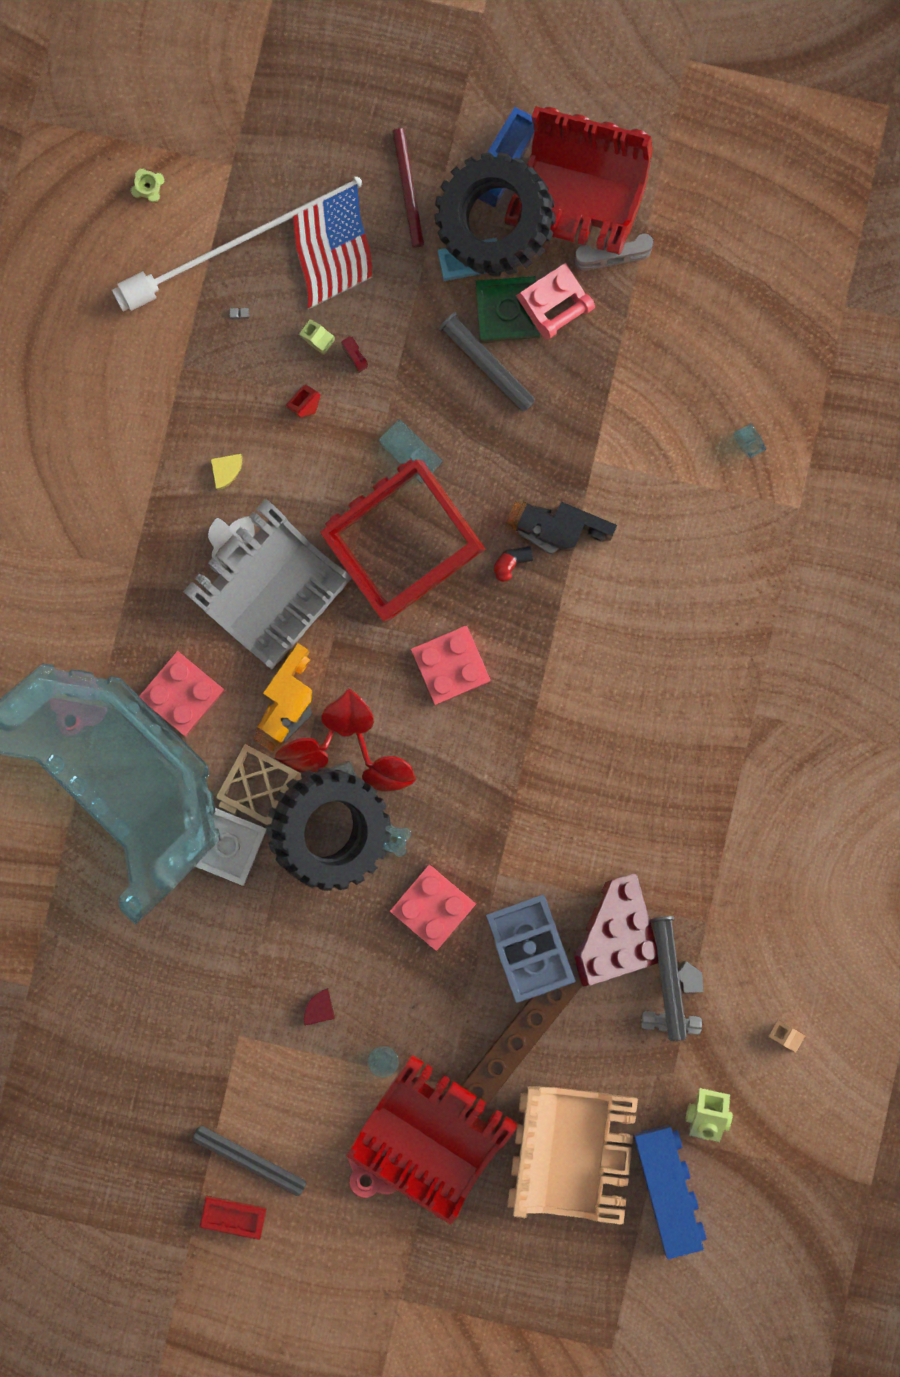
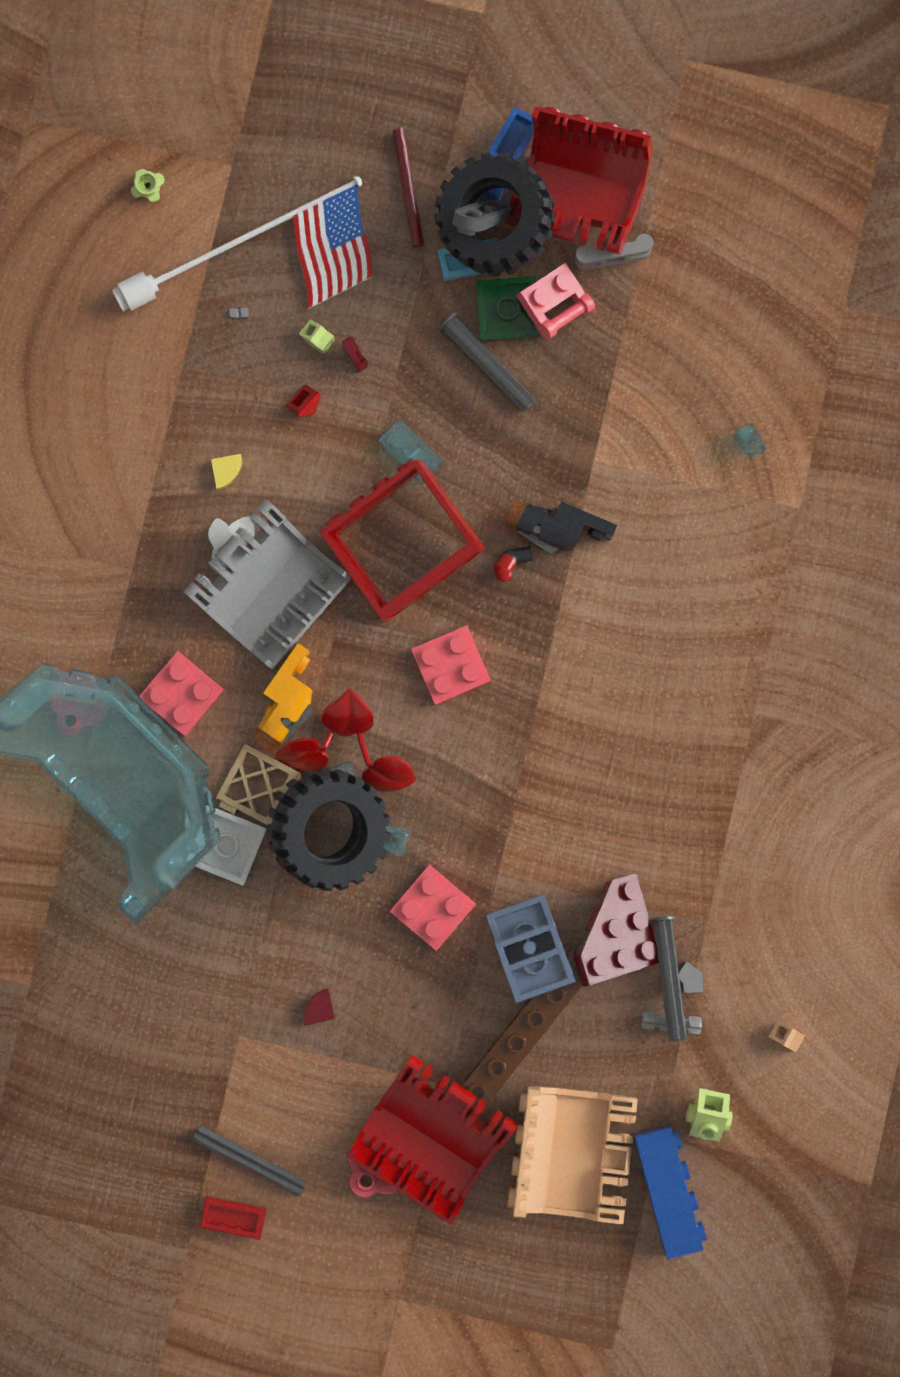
(383, 1061): clear light blue plate -> none
(481, 216): none -> dark grey plate

